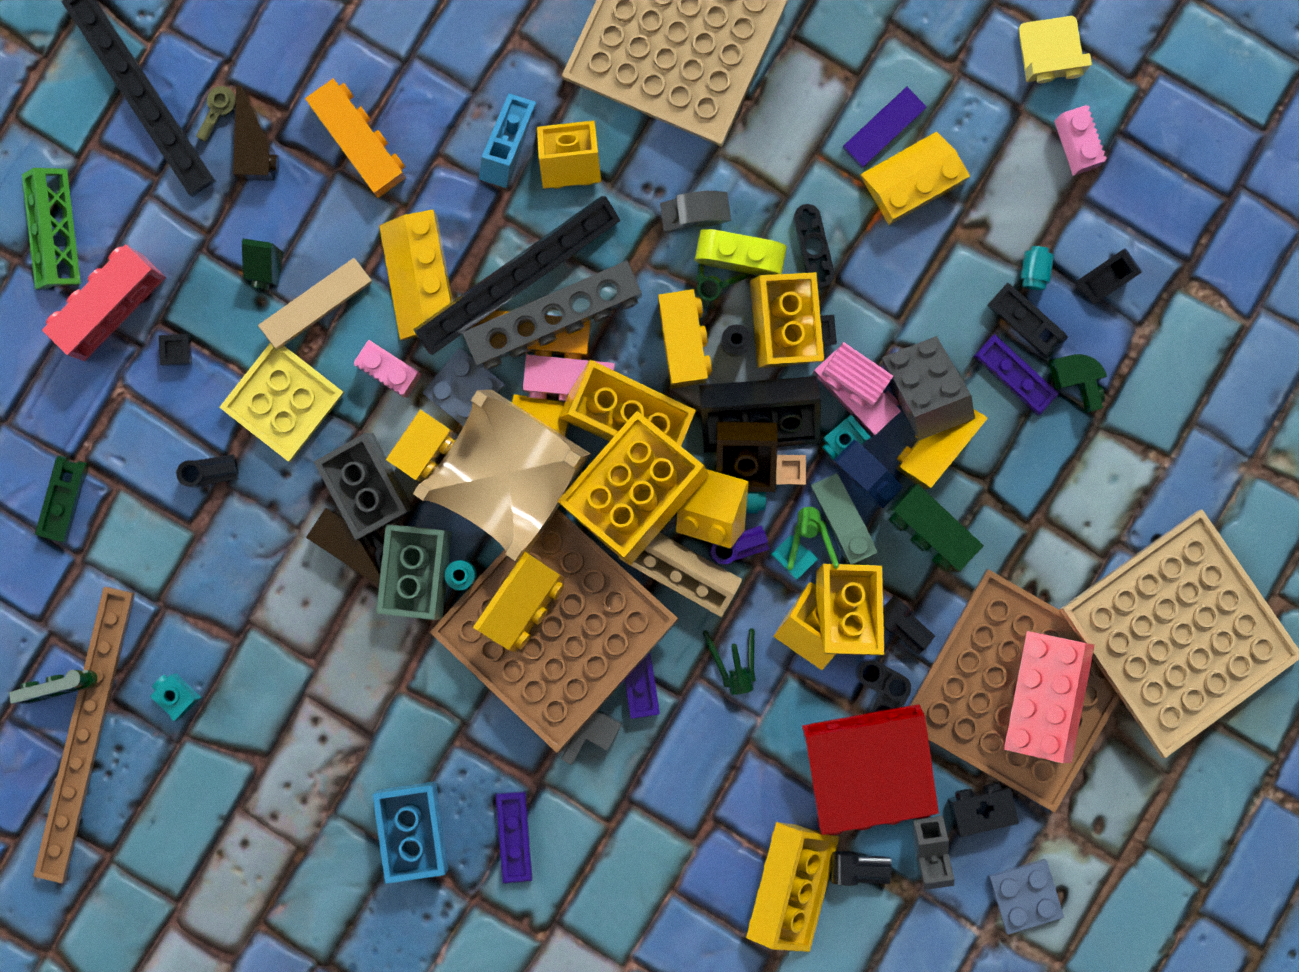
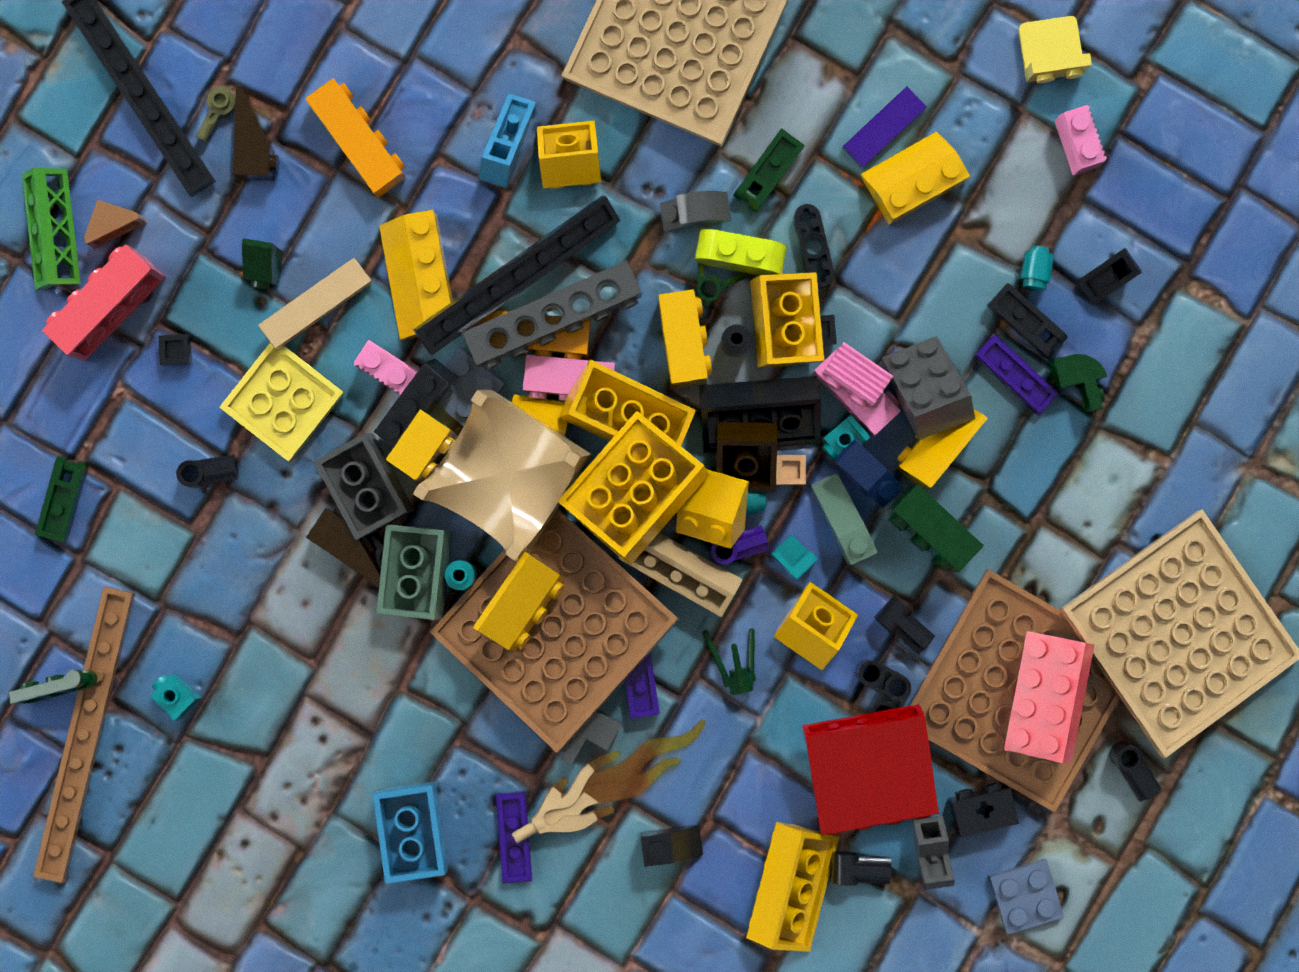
(109, 223): none -> medium nougat slope
(421, 393): none -> black brick
(594, 786): none -> piece
(671, 845): none -> black slope
(769, 169): none -> dark green plate
(808, 526): bright green plant -> none
(850, 609): yellow slope -> none
(1135, 771): none -> black piece

